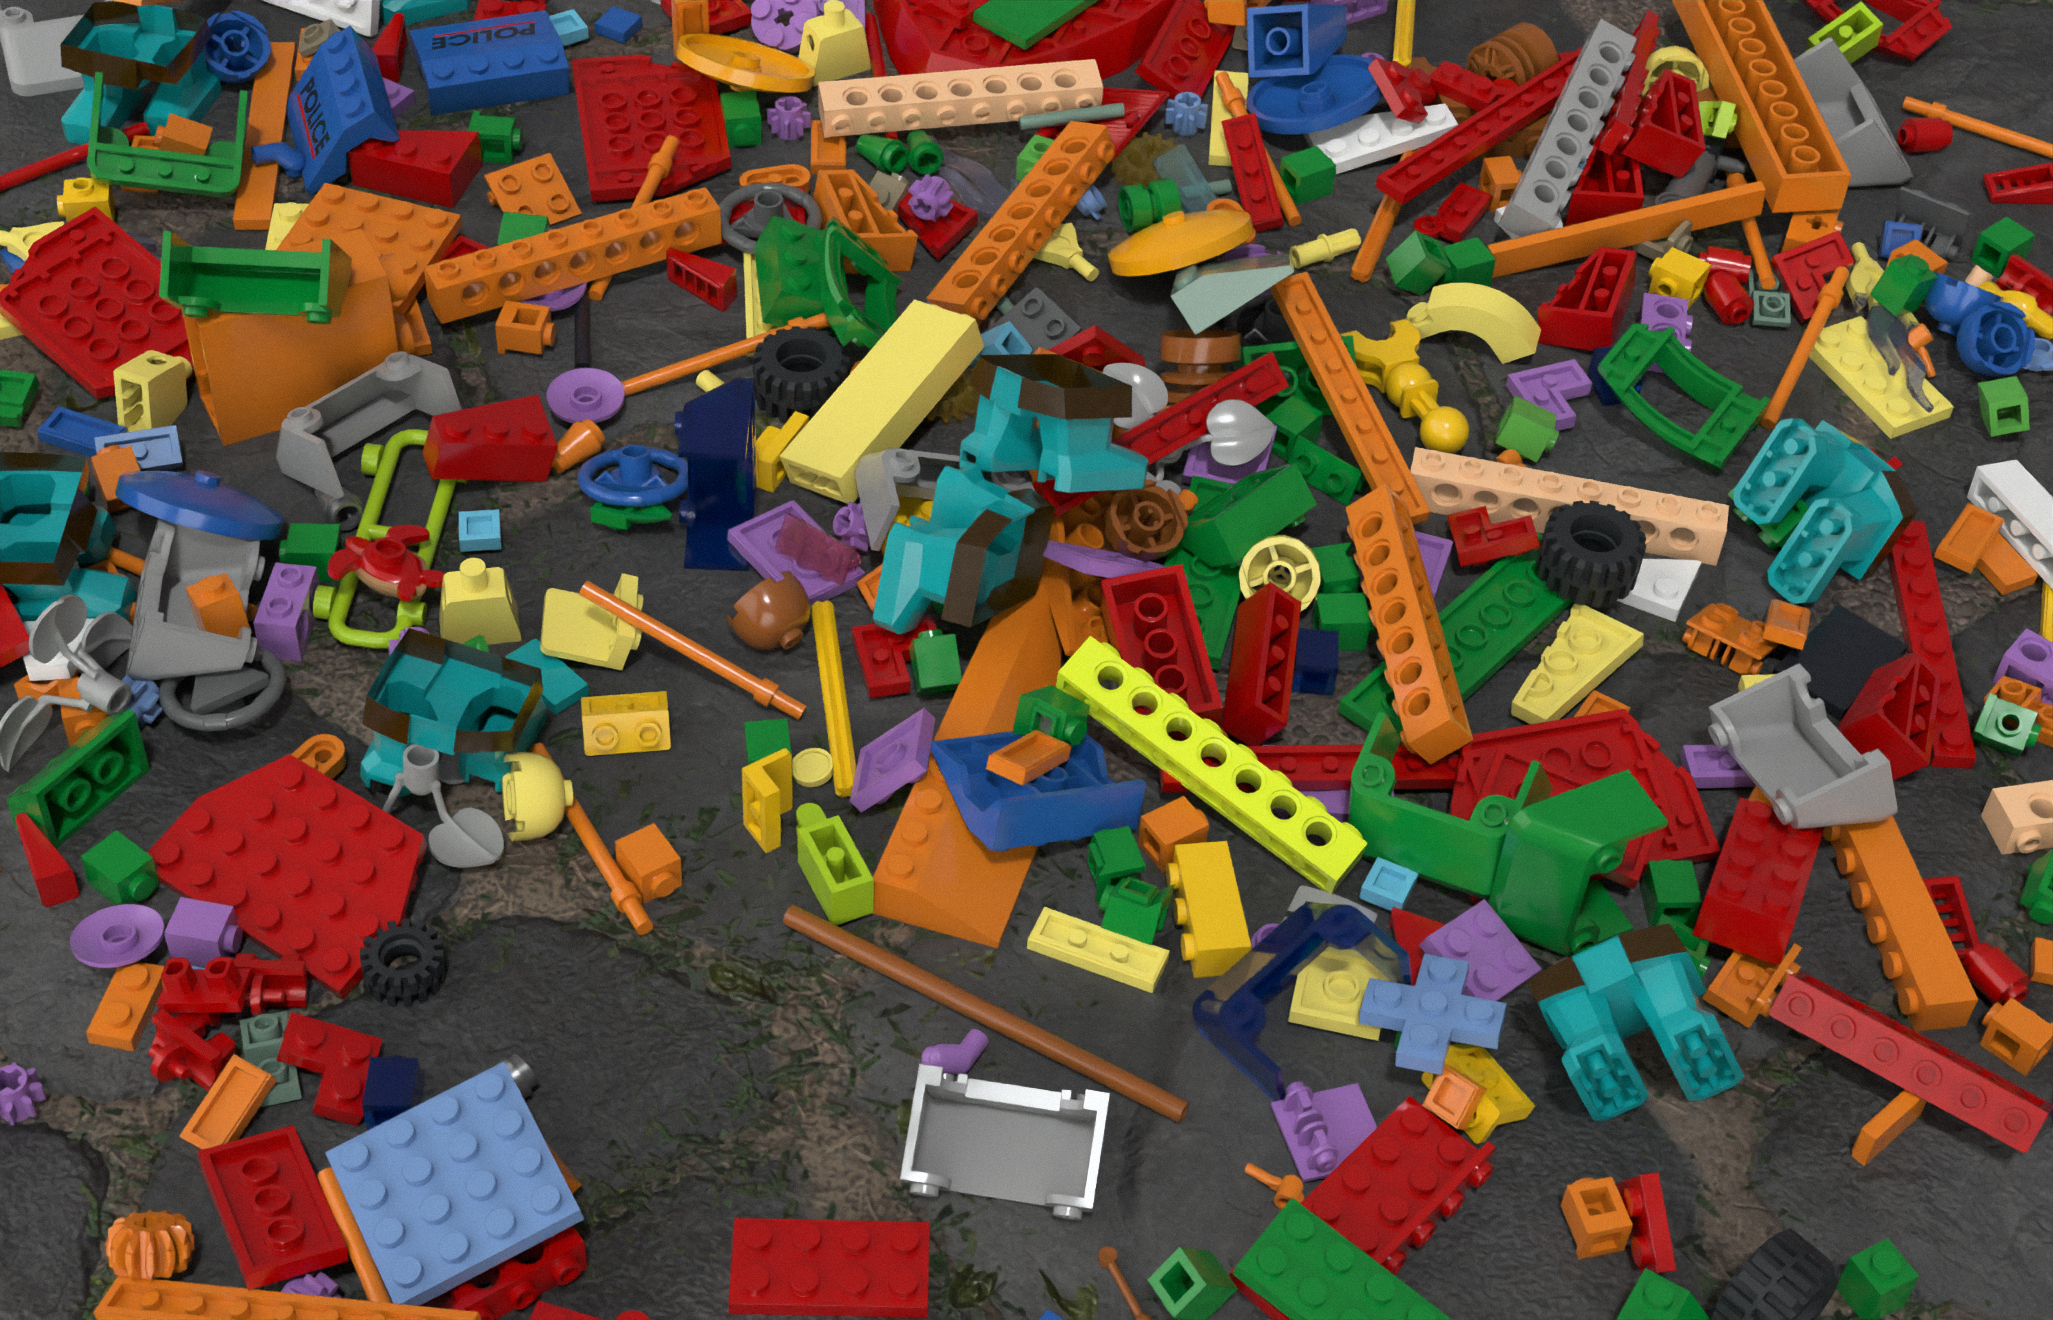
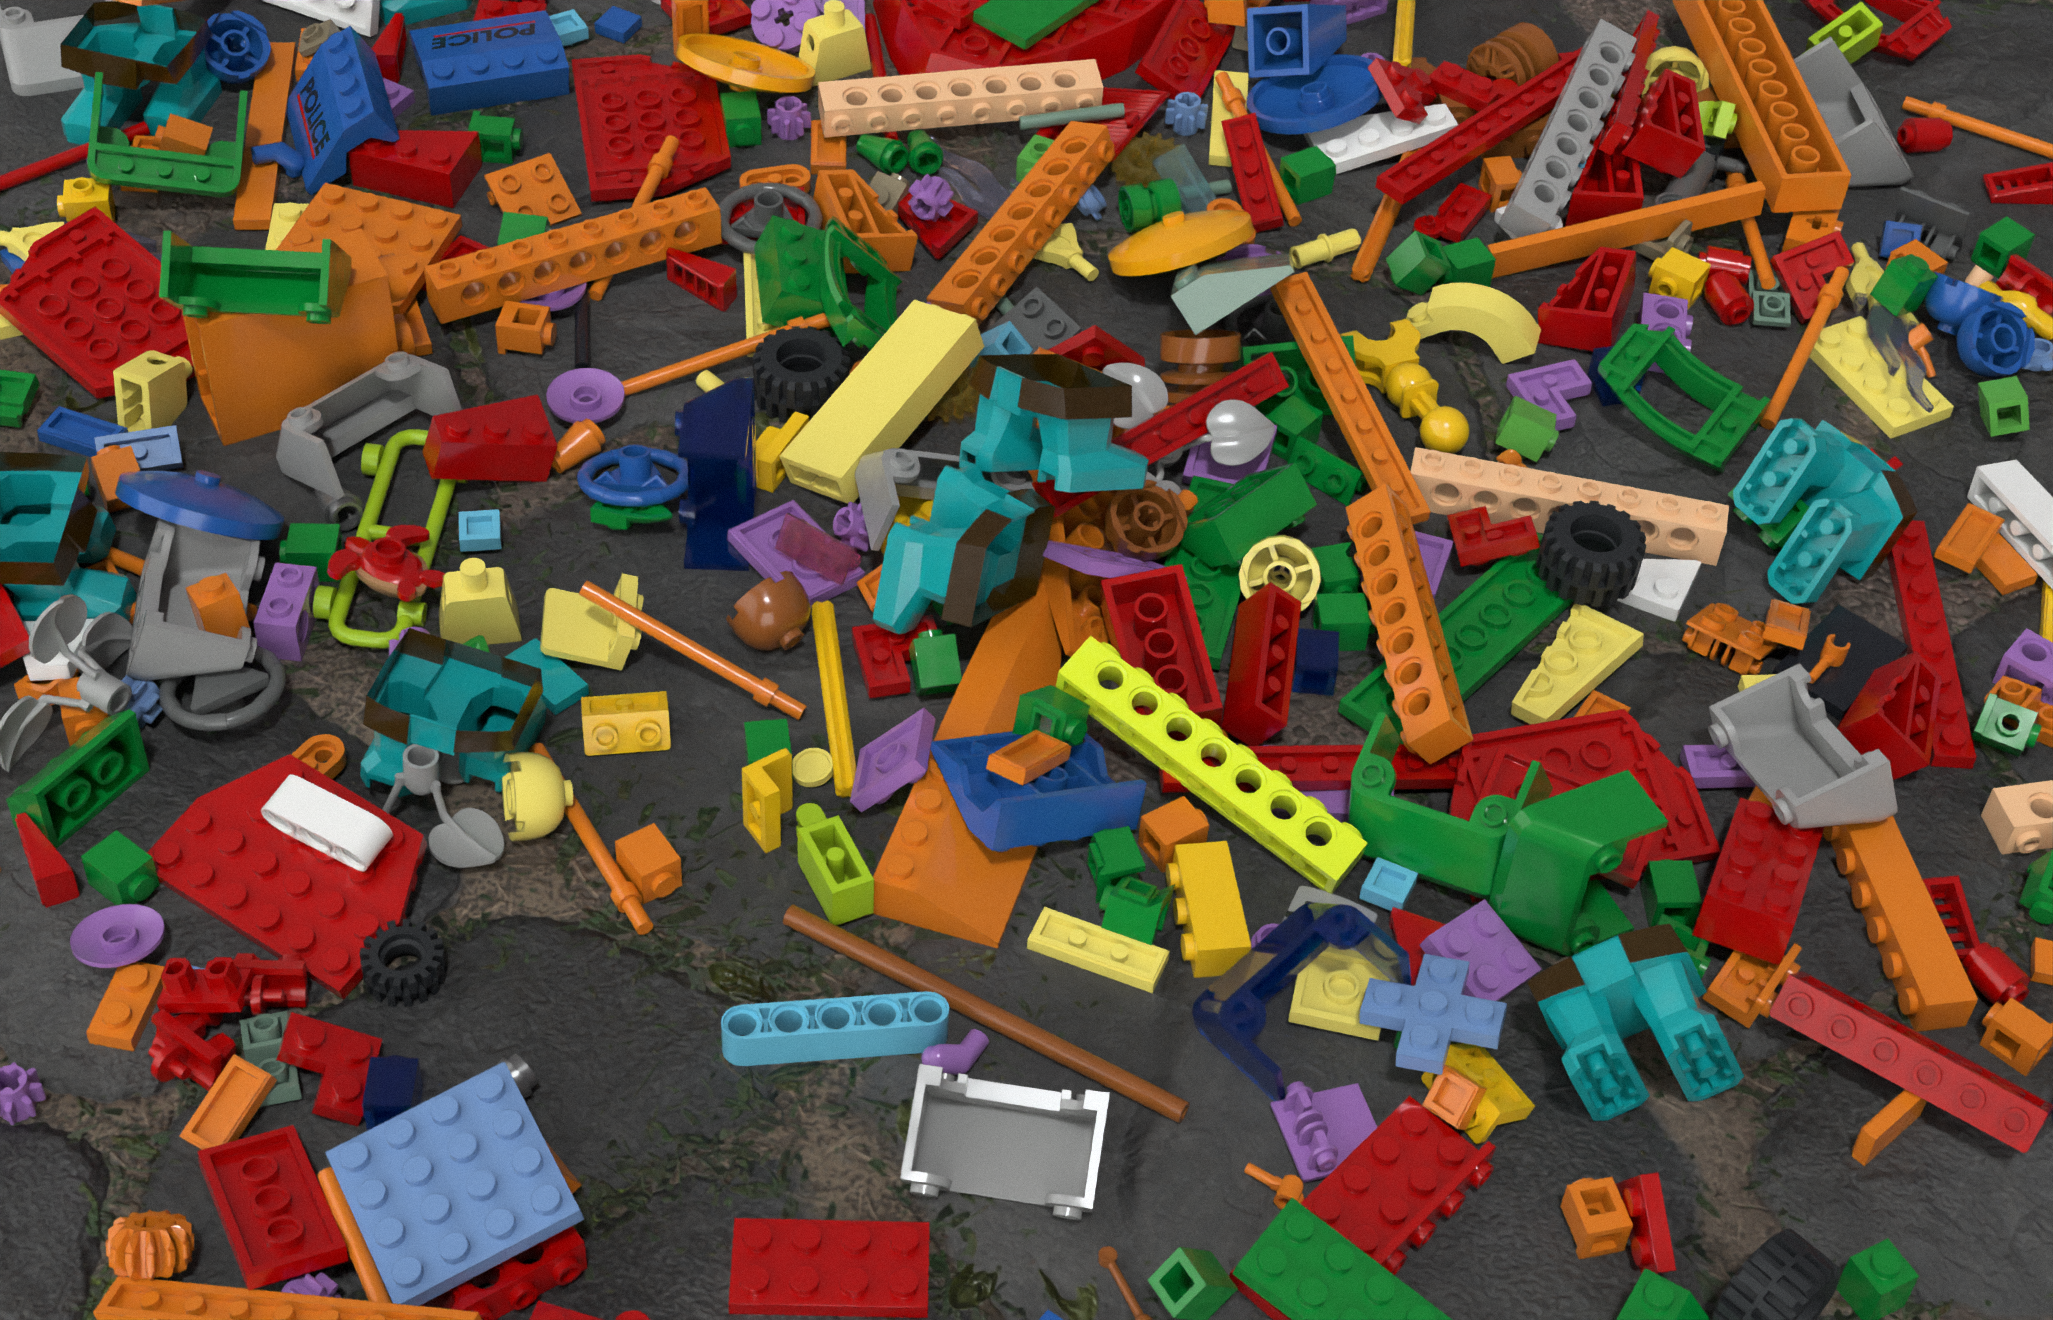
(202, 931): medium lavender brick -> none
(327, 822): none -> white beam
(807, 1033): none -> medium azure beam
(1829, 656): none -> orange hand

